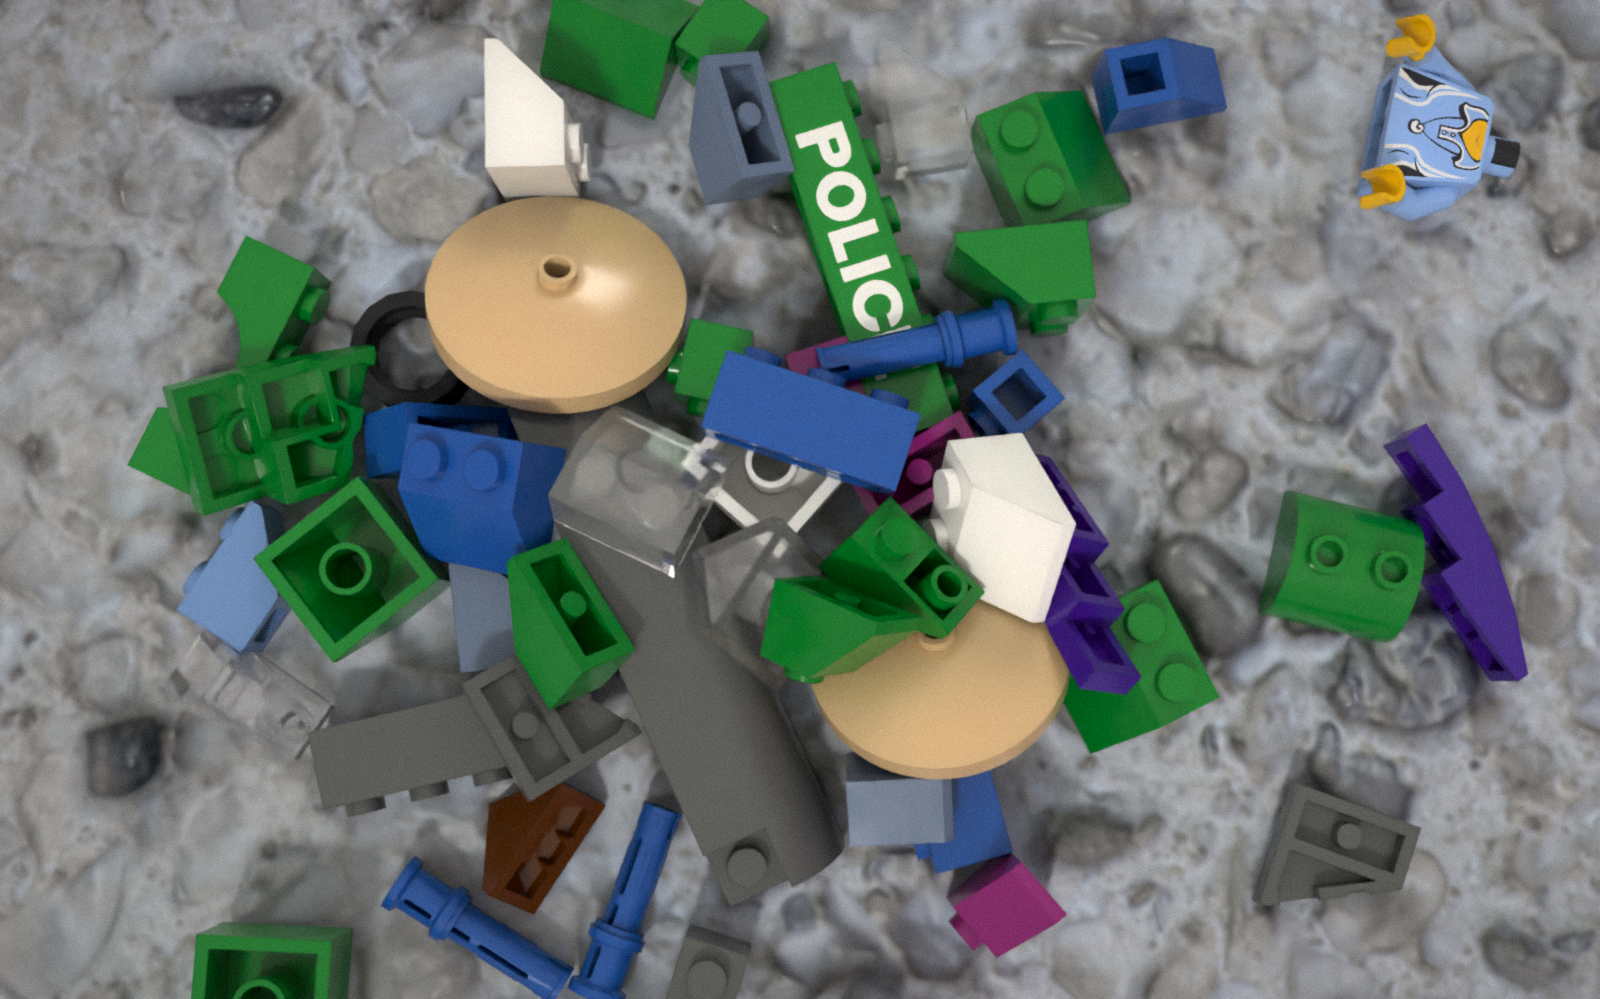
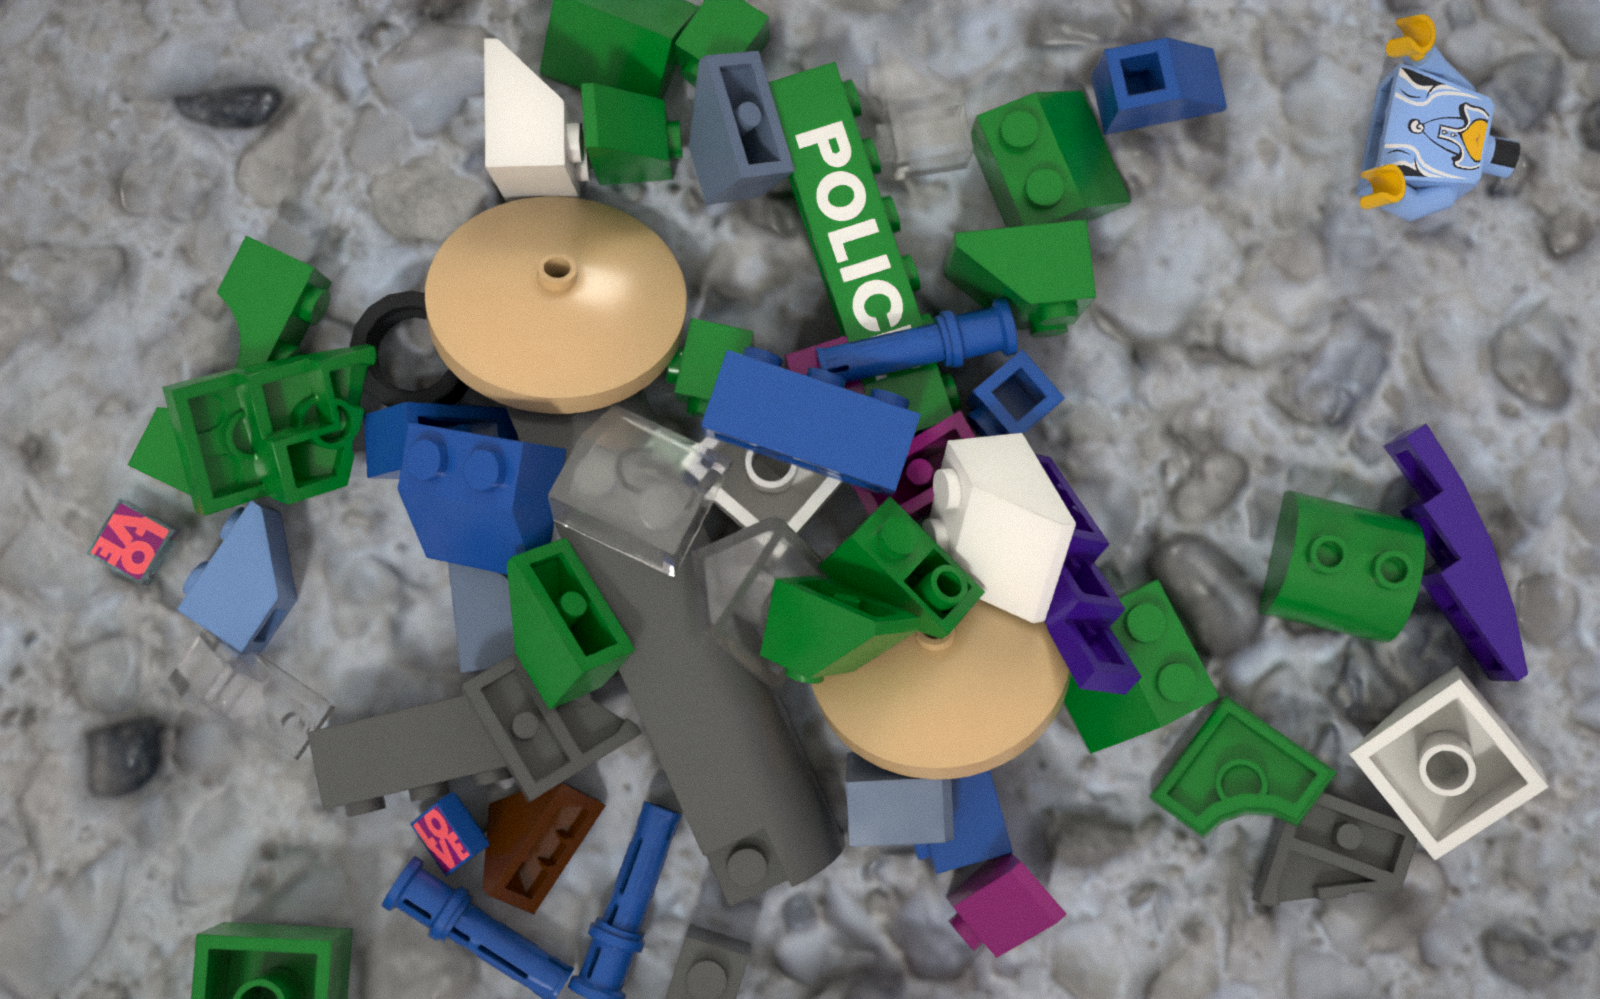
(133, 542): none -> tile
(352, 569): green slope -> none
(450, 833): none -> tile
(628, 135): none -> green slope
(1238, 770): none -> green tile
(1448, 763): none -> white slope

